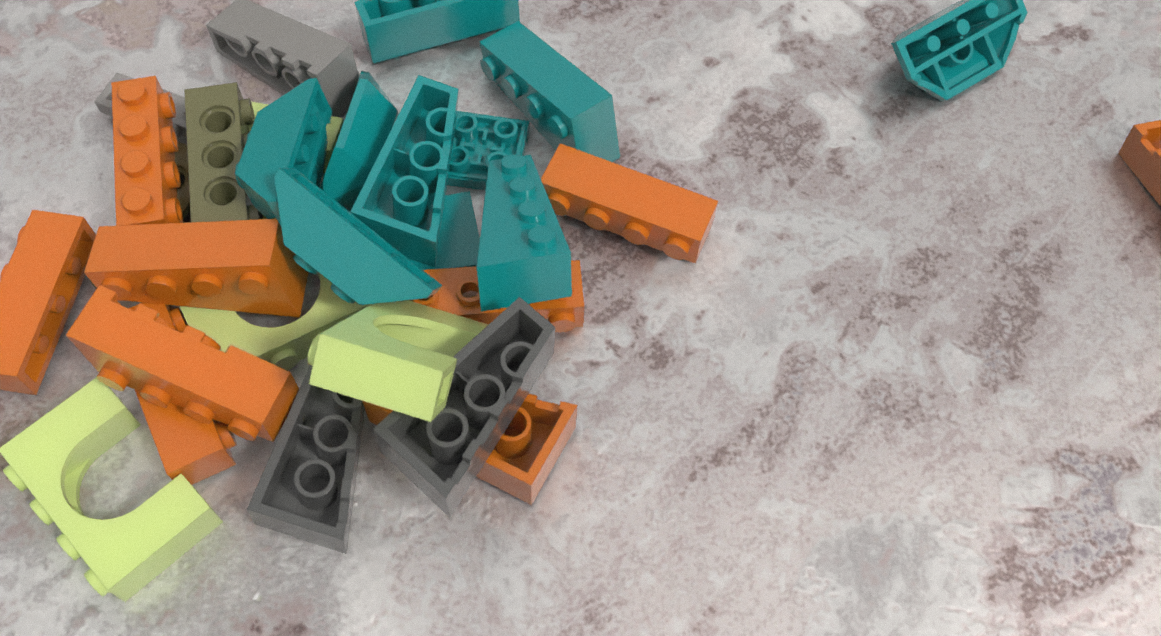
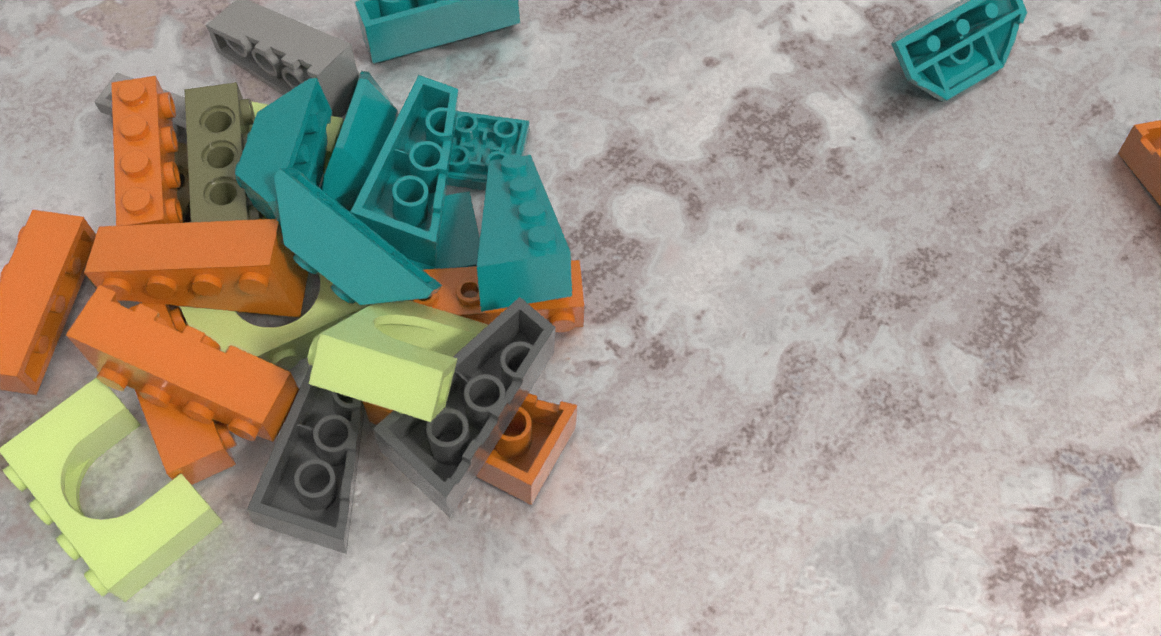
(551, 92): teal wedge -> none
(629, 203): orange brick -> none

